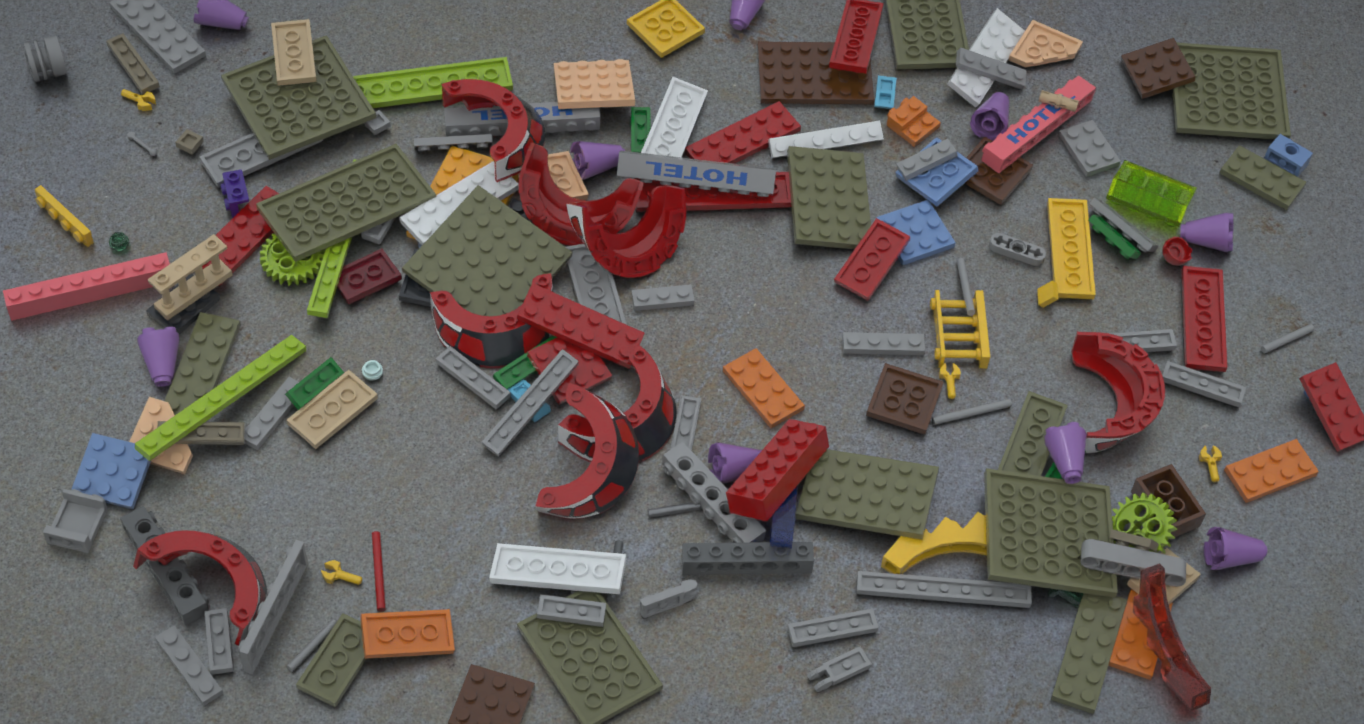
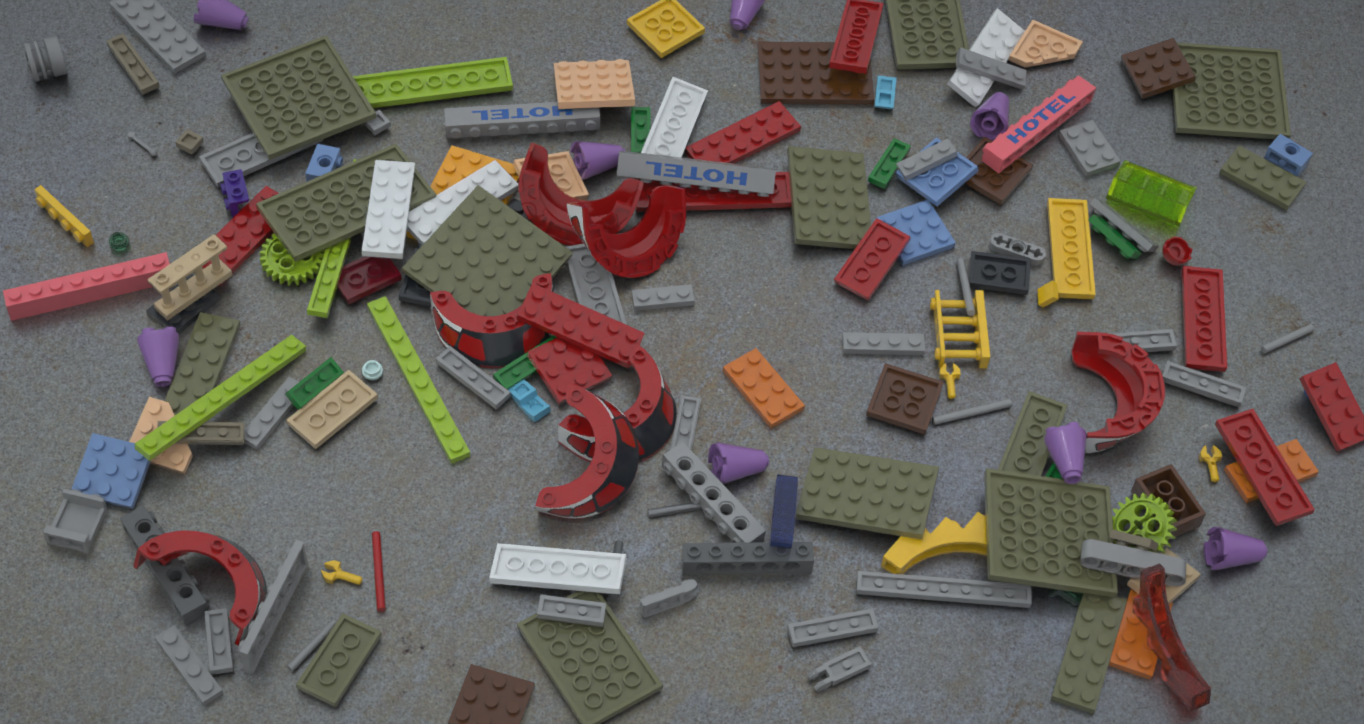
(141, 99): yellow bar -> none
(293, 52): tan plate -> none
(323, 161): none -> medium blue brick
(388, 209): none -> white plate
(407, 633): orange plate -> none
(418, 380): none -> lime plate
(444, 143): light grey plate -> none
(523, 121): red windscreen -> none
(530, 403): light grey plate -> none
(777, 469): red brick -> none
(828, 138): white plate -> none
(886, 166): none -> green plate
(912, 121): orange plate -> none
(999, 272): none -> black plate
(1058, 100): tan pin -> none
(1210, 232): medium lavender cone -> none
(1264, 467): none -> red plate

